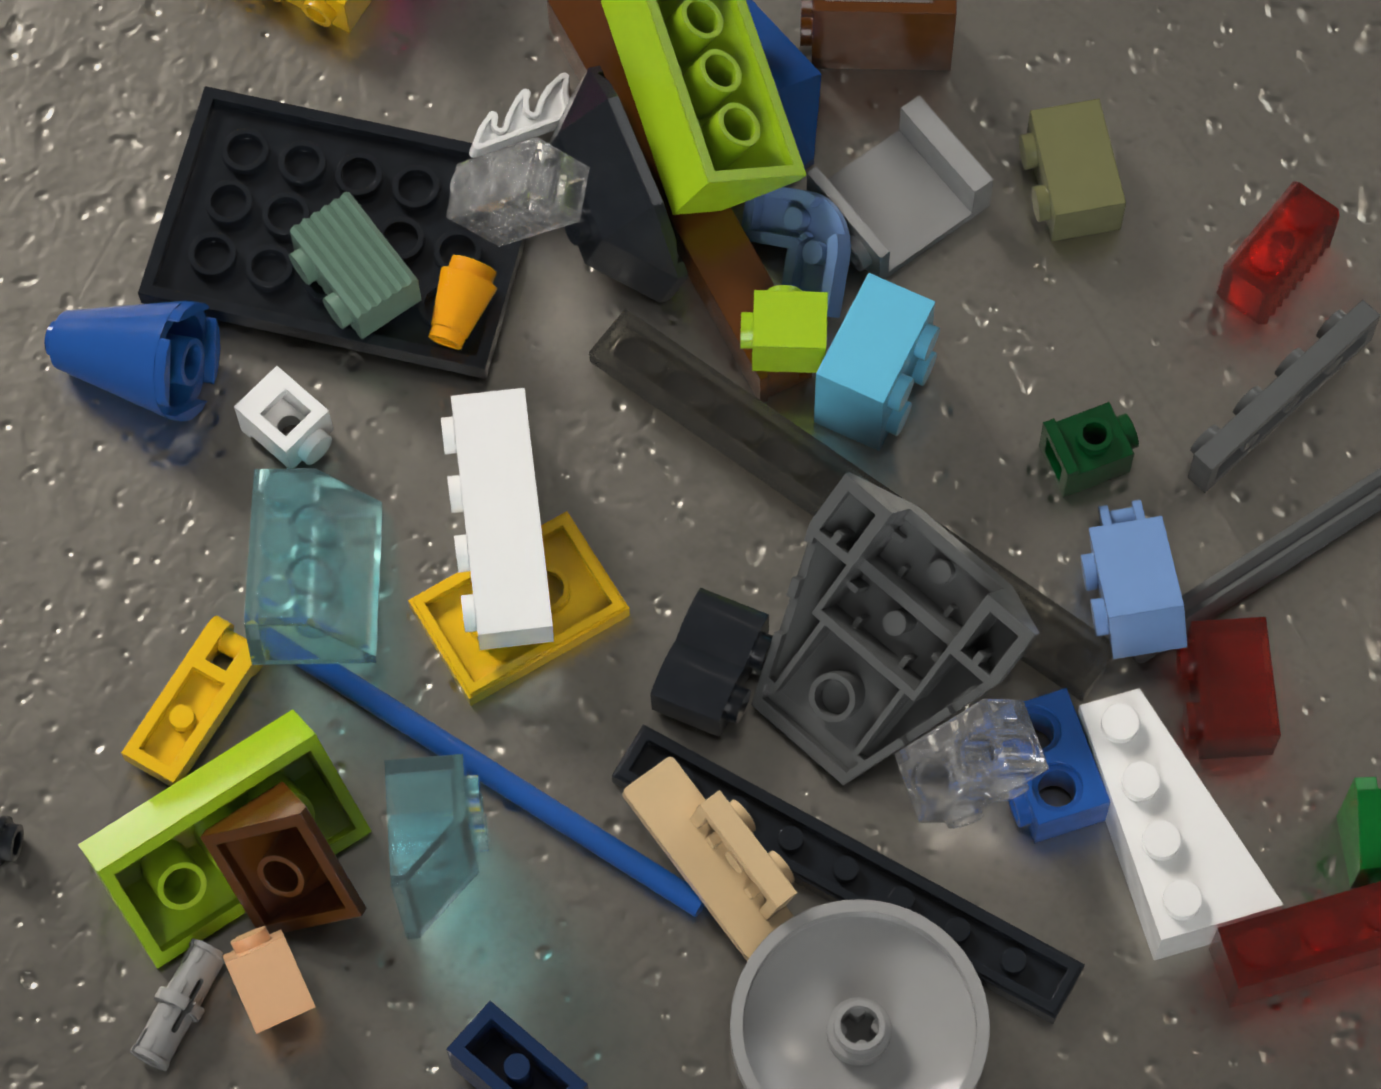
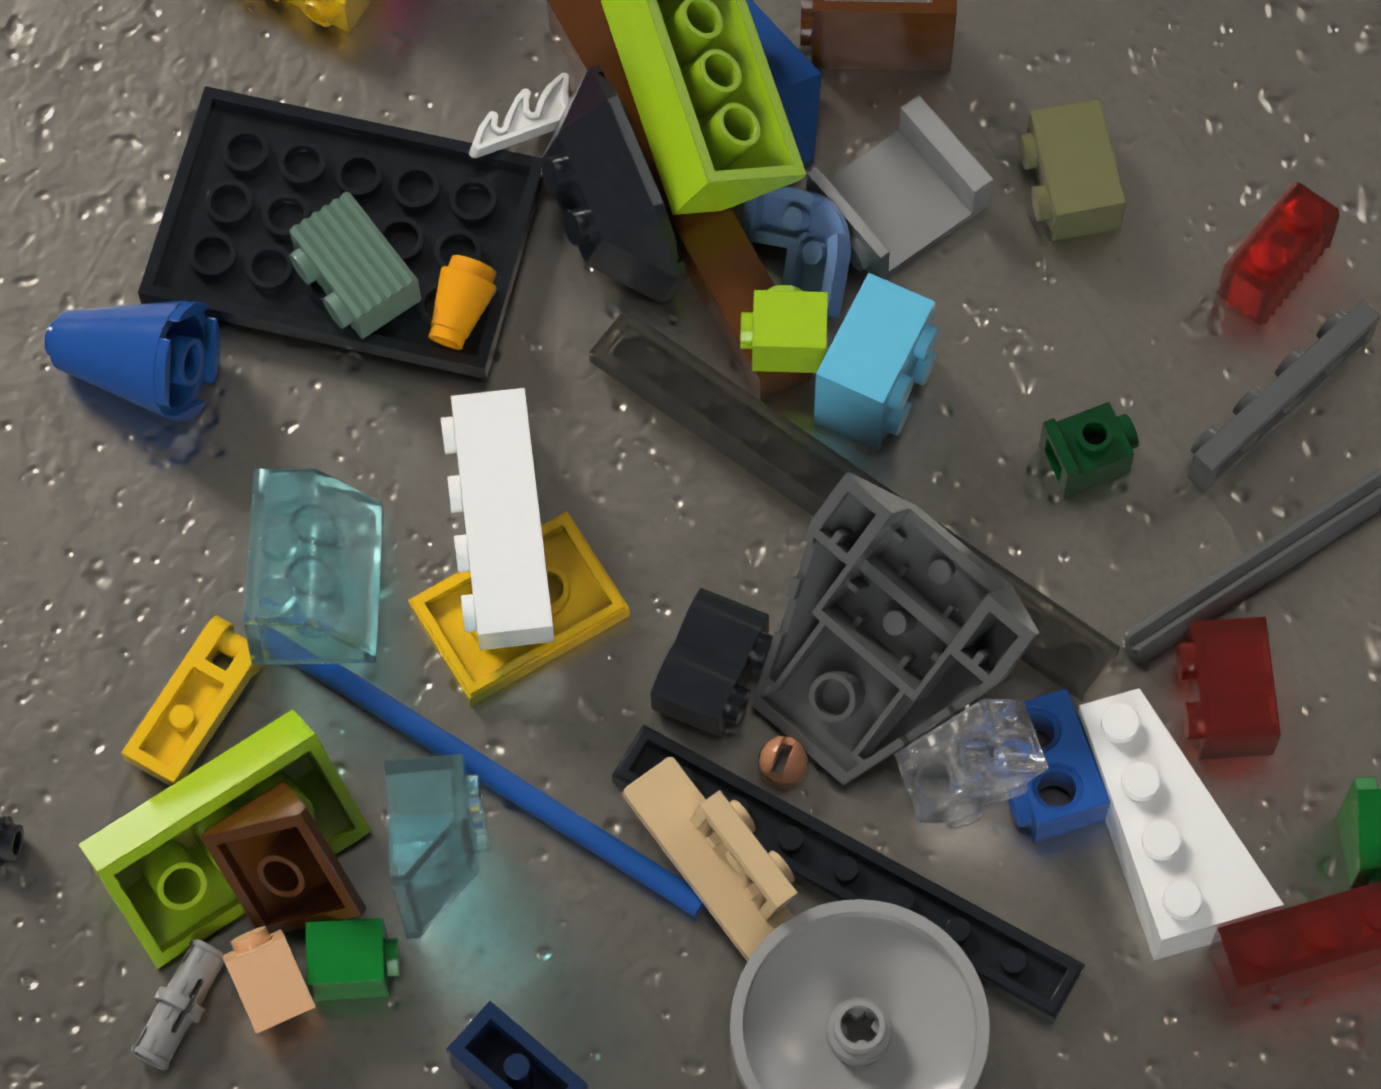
(280, 403): white brick -> none
(350, 959): none -> green brick
(518, 192): clear brick -> none
(795, 767): none -> nougat hinge
(1135, 583): medium blue brick -> none

